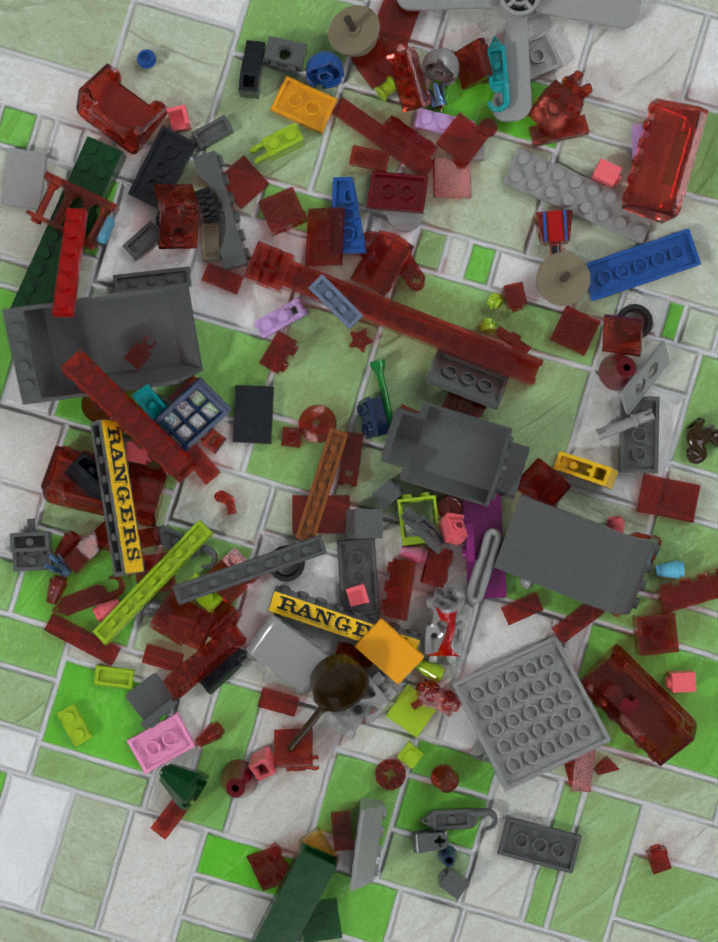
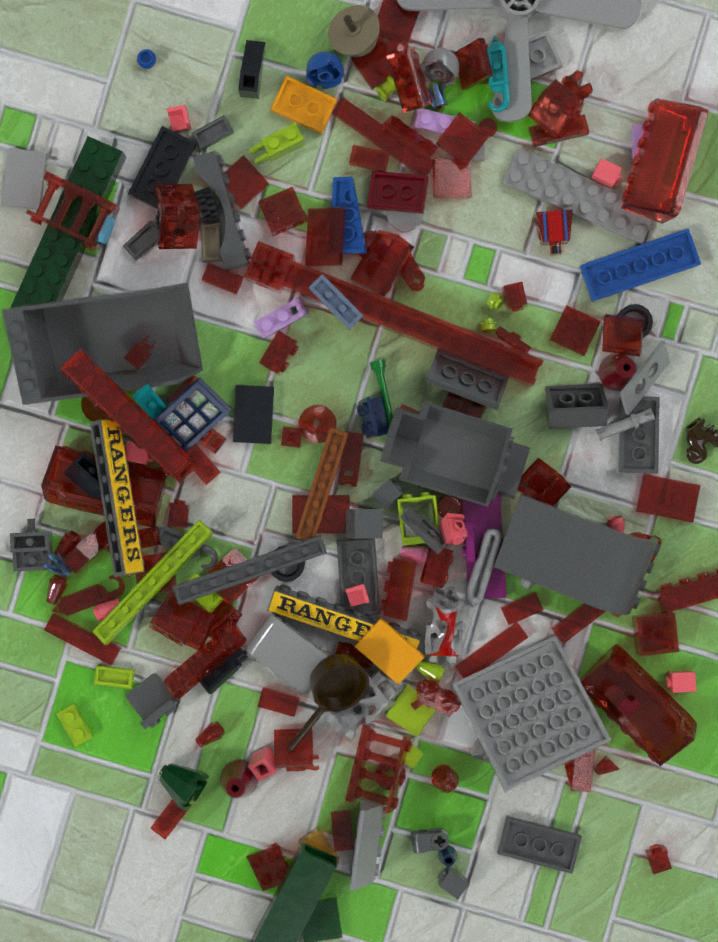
(70, 263): red plate -> none
(118, 110): clear red windscreen -> none
(151, 279): dark grey plate -> none
(161, 743): bright pink tile -> none
(162, 657): clear red tile -> none
(178, 514): none -> clear red bracket
(227, 499): clear red arm -> none
(277, 47): dark grey brick -> none
(359, 771): none -> clear red fence
(365, 340): clear red plate -> none
(458, 818): dark grey plate -> none
(492, 650): none -> clear red tile
(563, 279): dark tan piece -> none
(576, 406): none -> dark grey slope
(586, 470): yellow slope -> none
(670, 569): medium azure cone -> none

